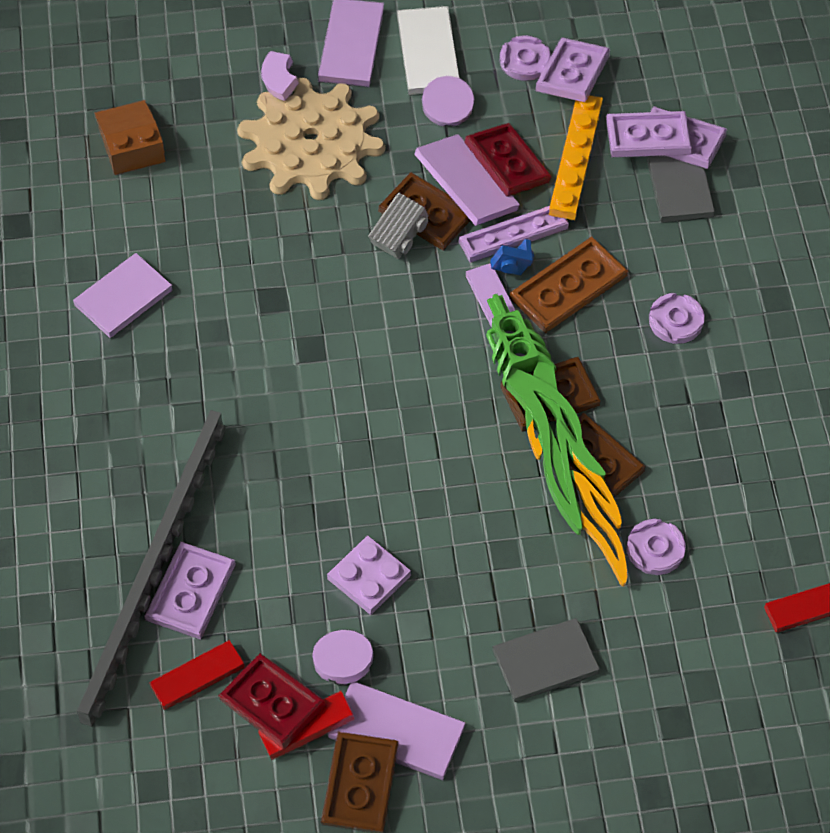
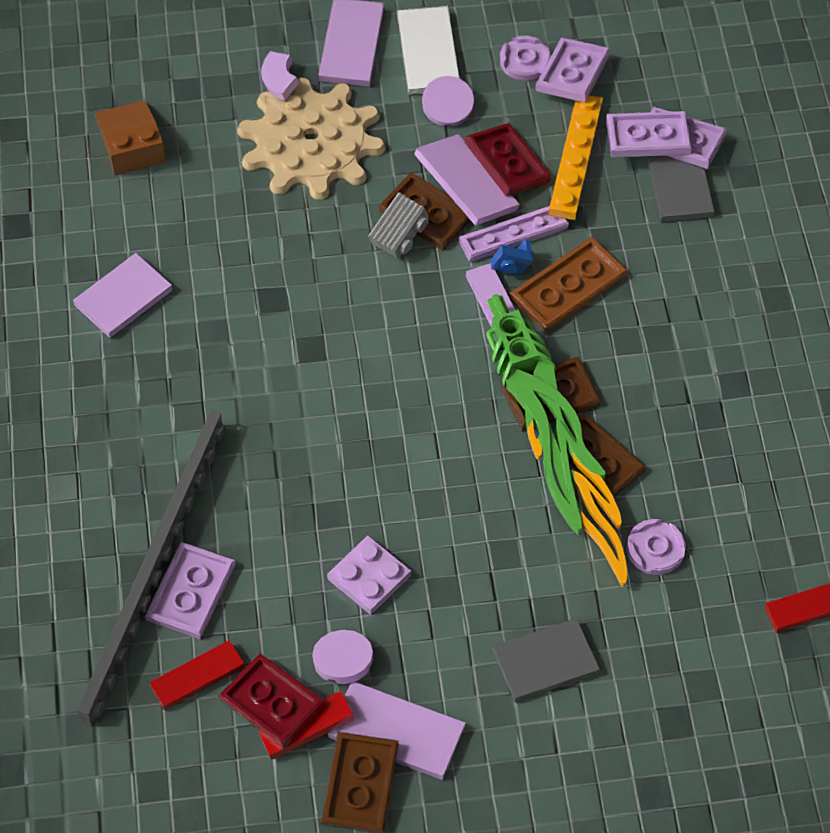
(676, 318): lavender tile -> none

